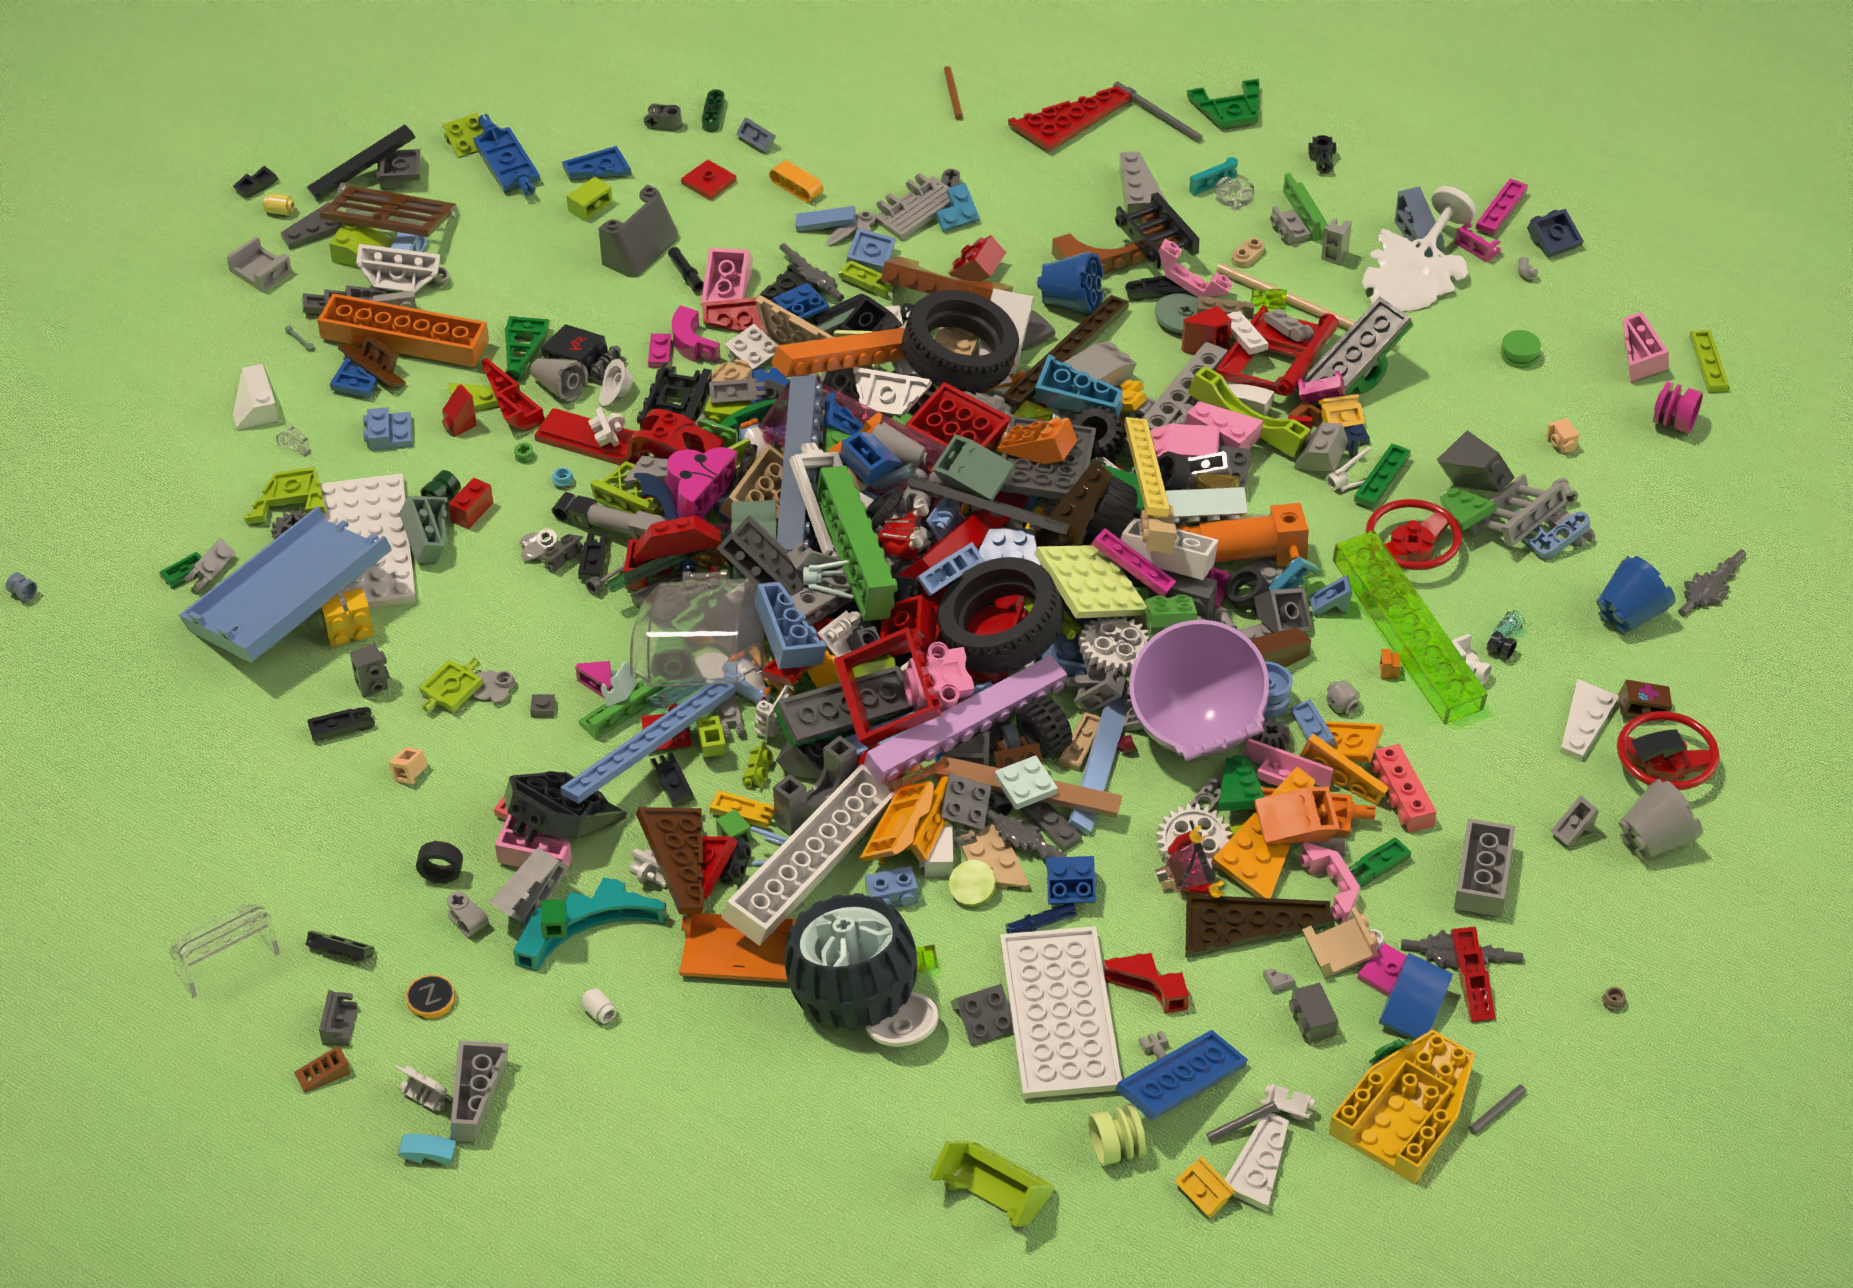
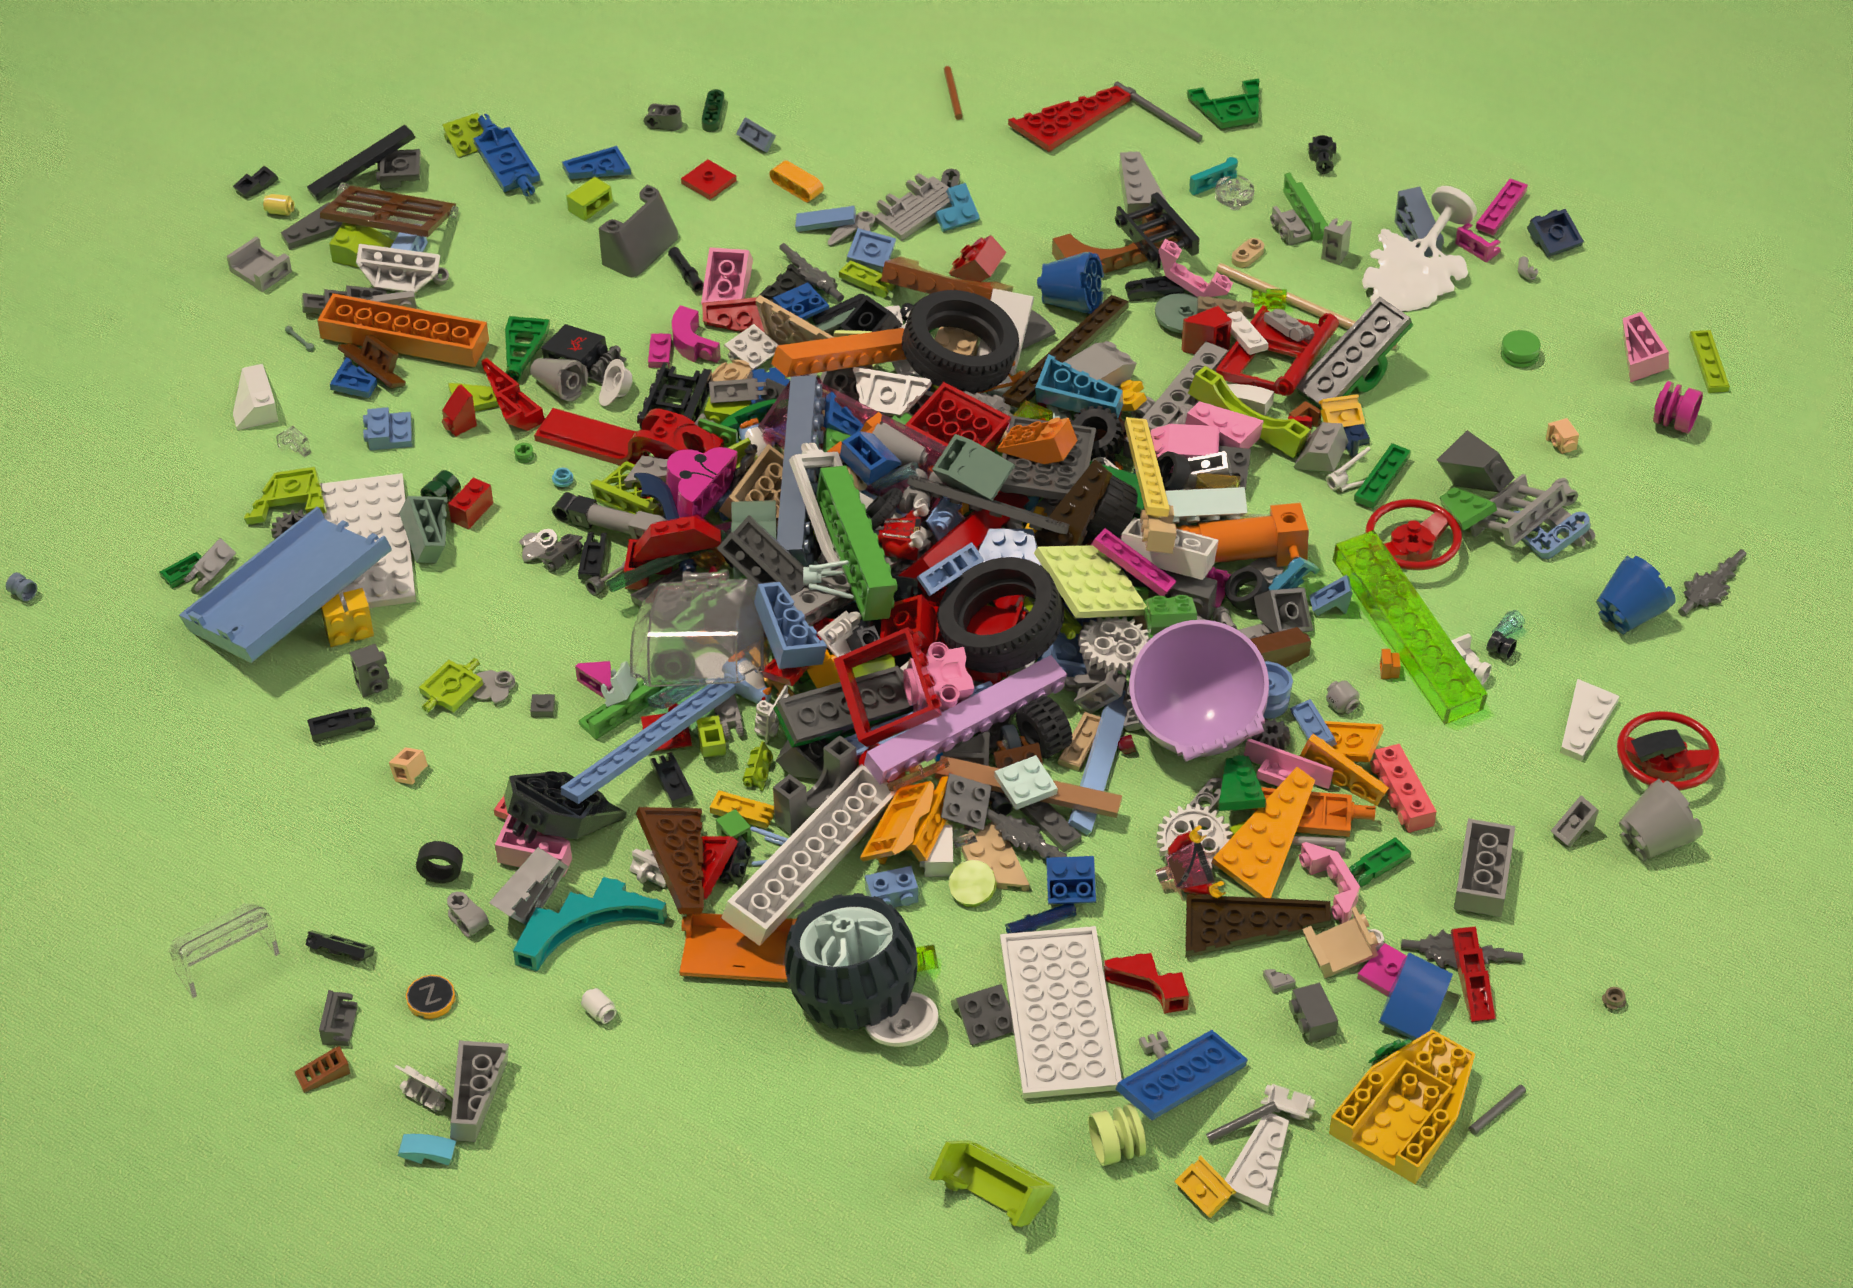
(554, 918): green brick -> none
(609, 426): white hips -> none
(810, 557): light grey hinge -> none
(1297, 816): orange slope -> none
(1321, 389): dark pink hinge -> none
(1642, 697): reddish brown brick -> none

